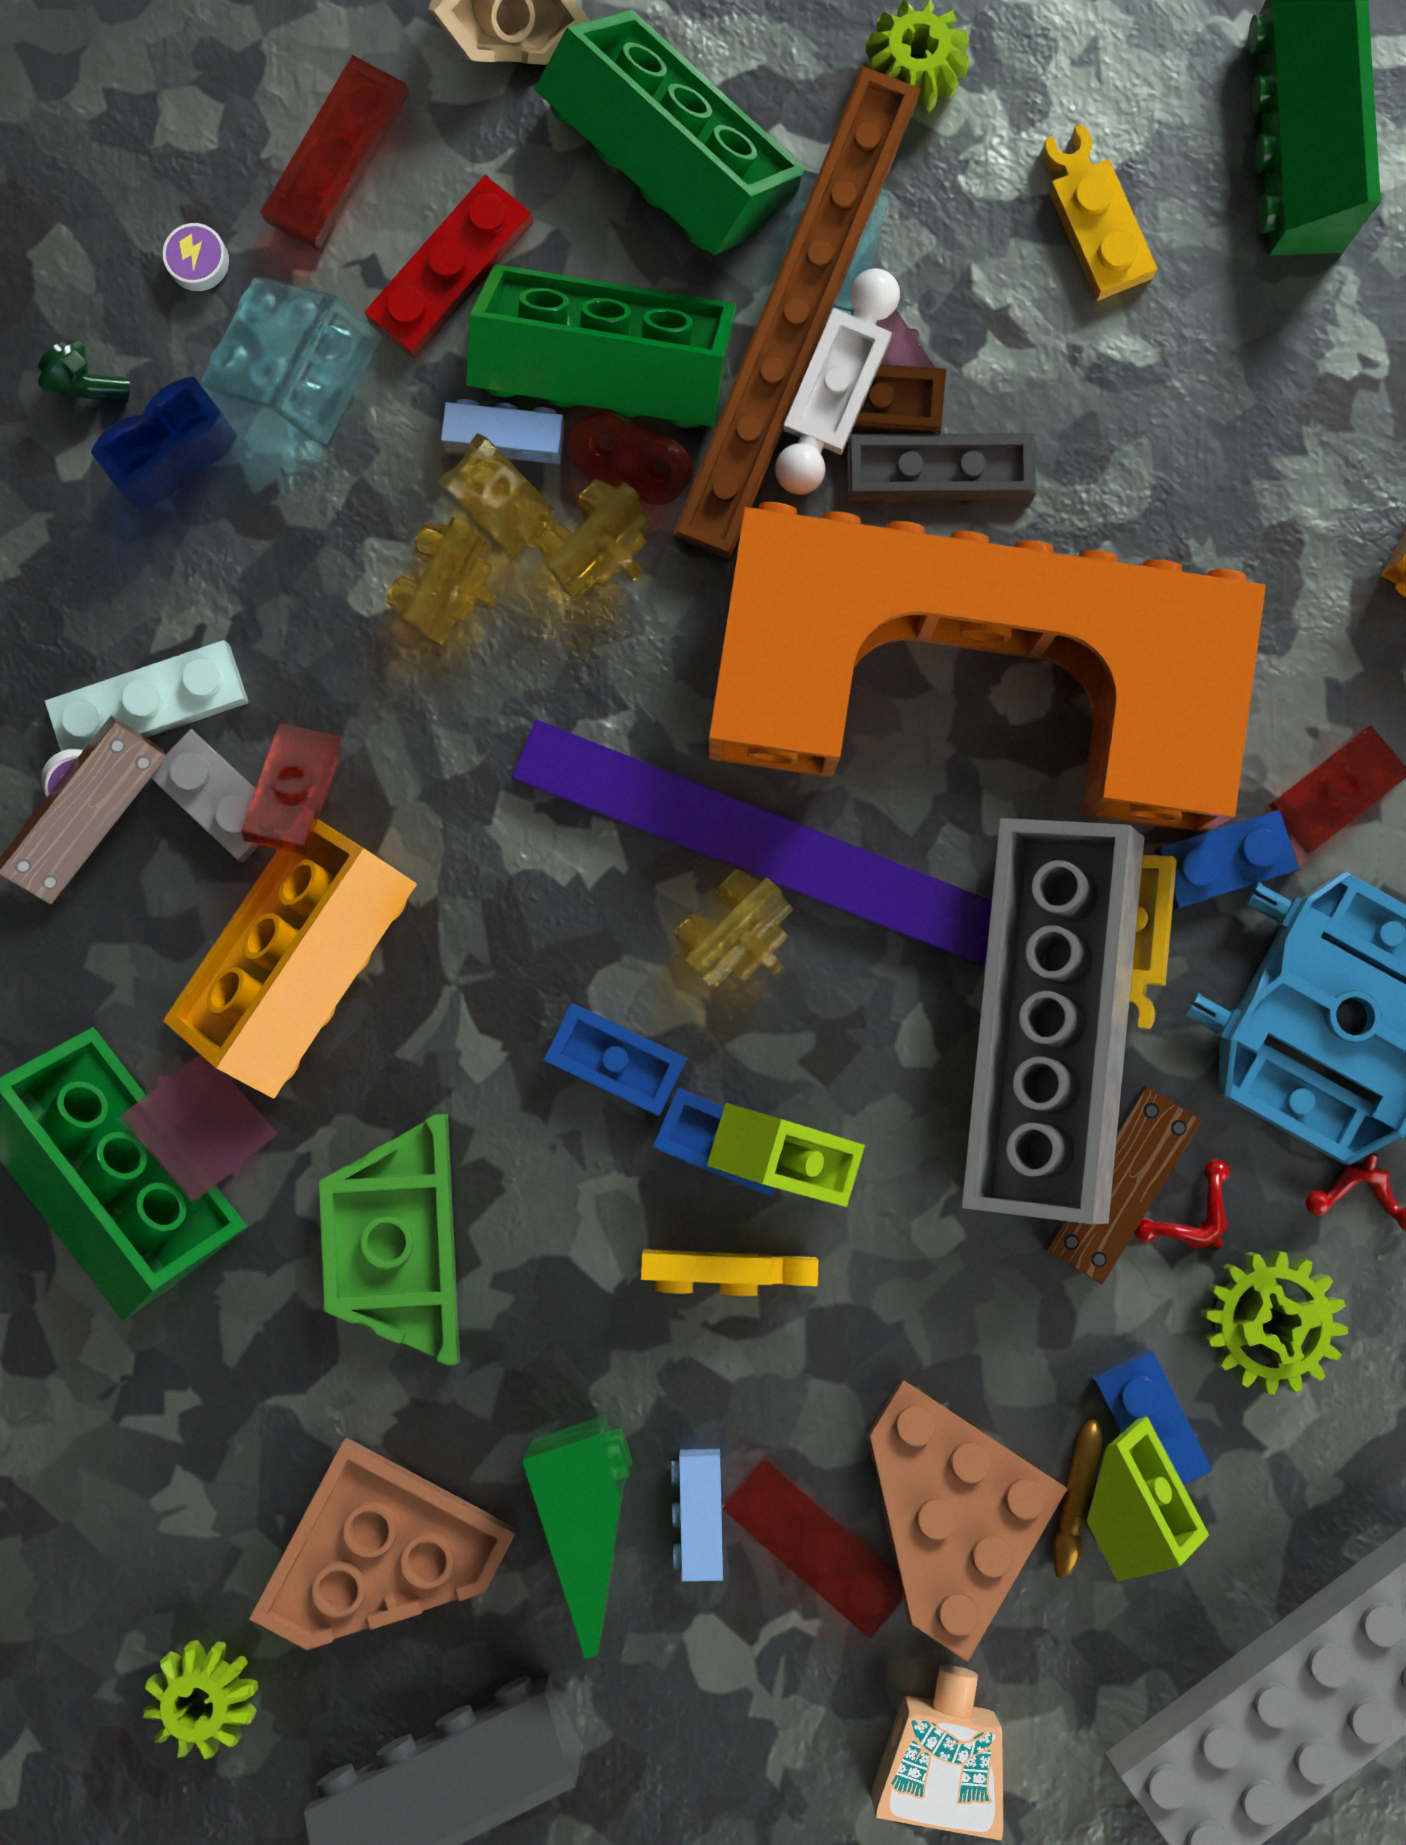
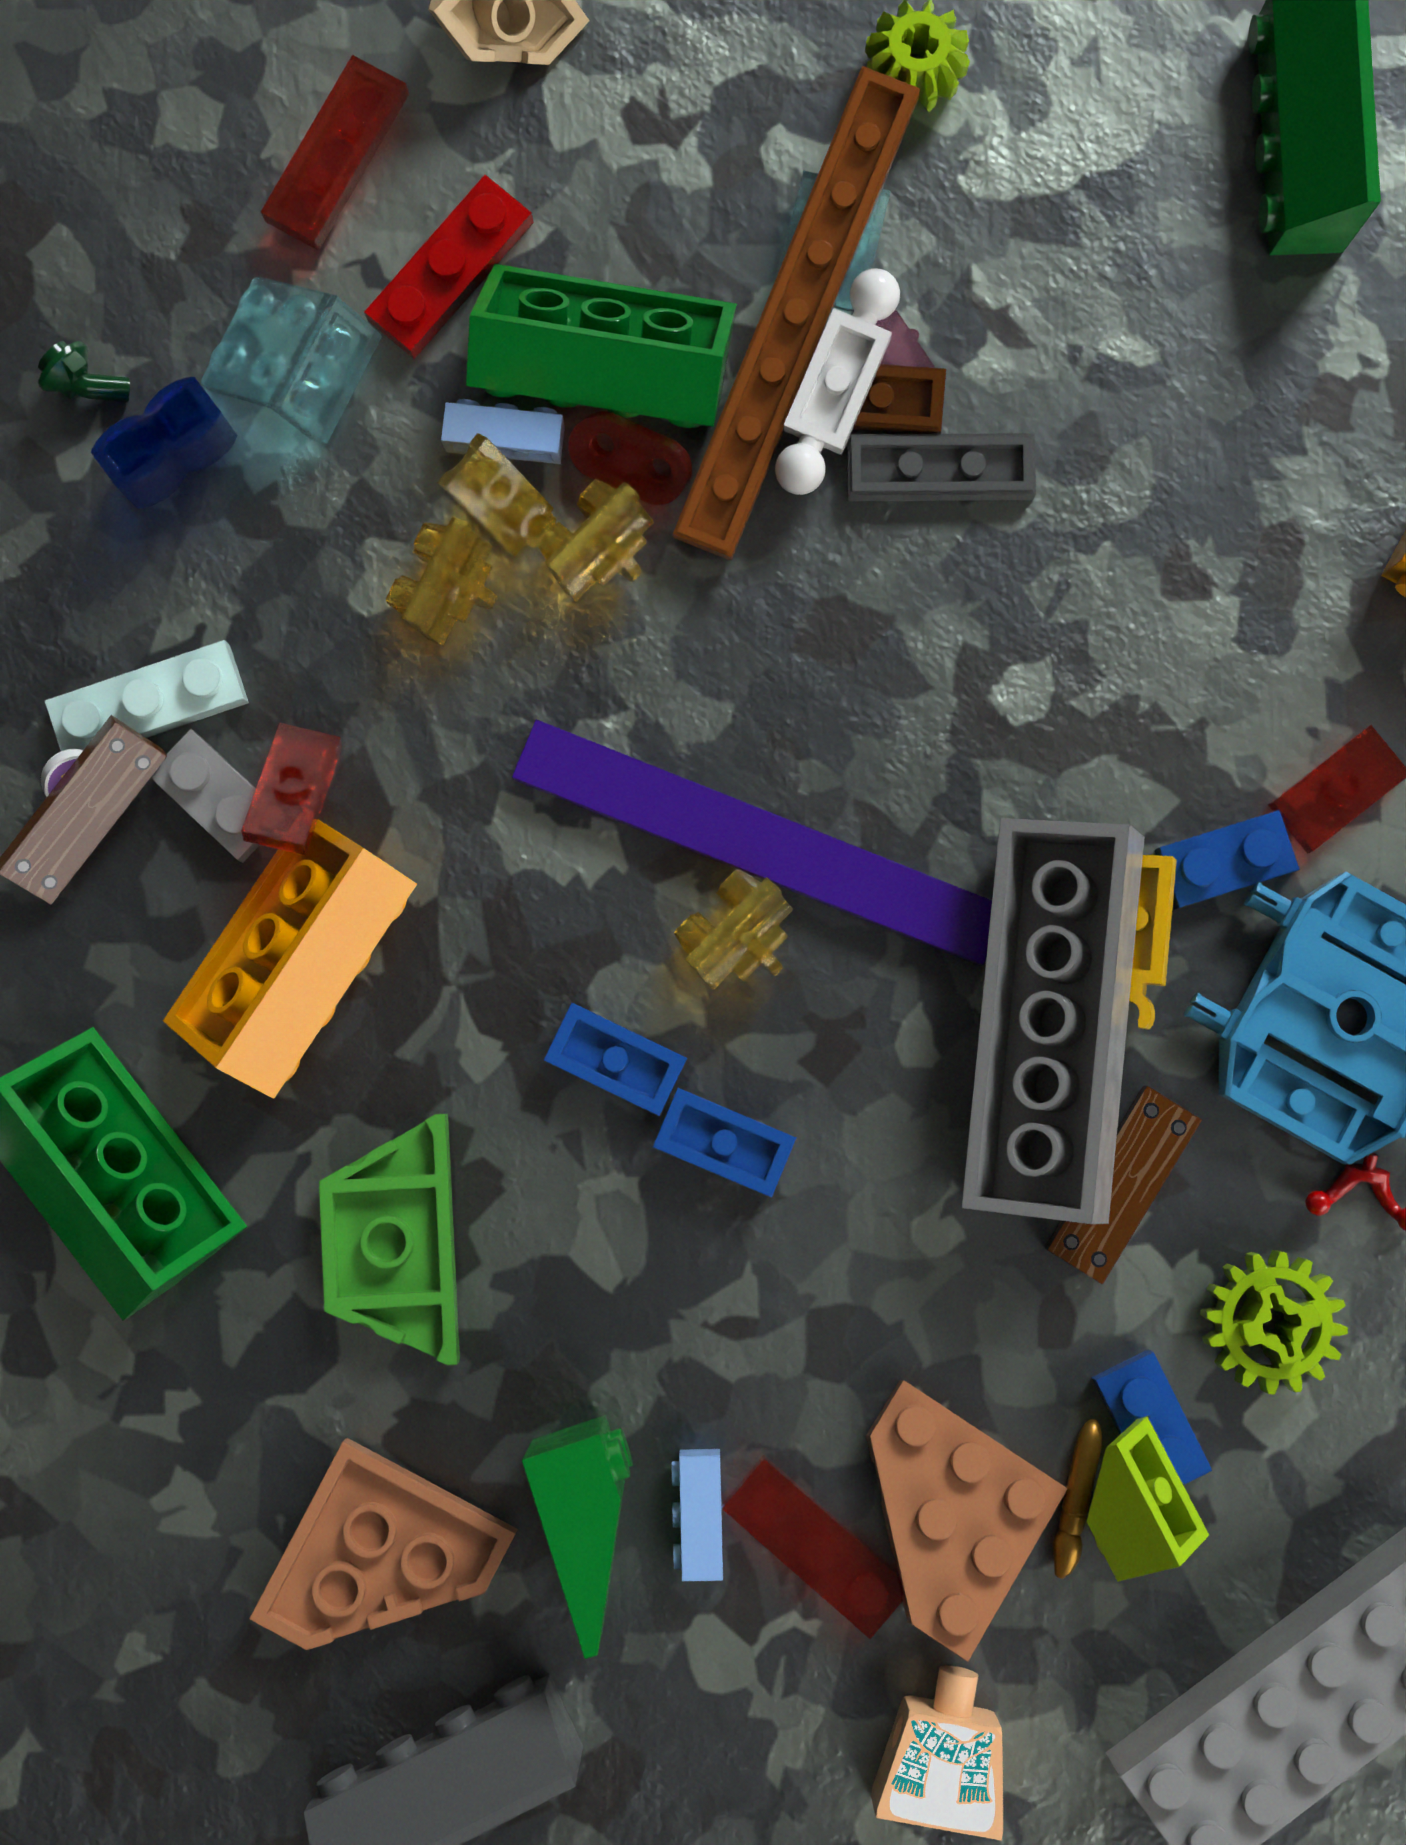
(177, 1708): lime gear -> none
(195, 257): tile -> none
(199, 1127): clear pink piece -> none
(668, 129): green slope -> none
(735, 1272): yellow plate -> none
(785, 1155): lime slope -> none
(1097, 218): yellow plate -> none
(1150, 645): orange arch -> none
(1206, 1232): red piece -> none

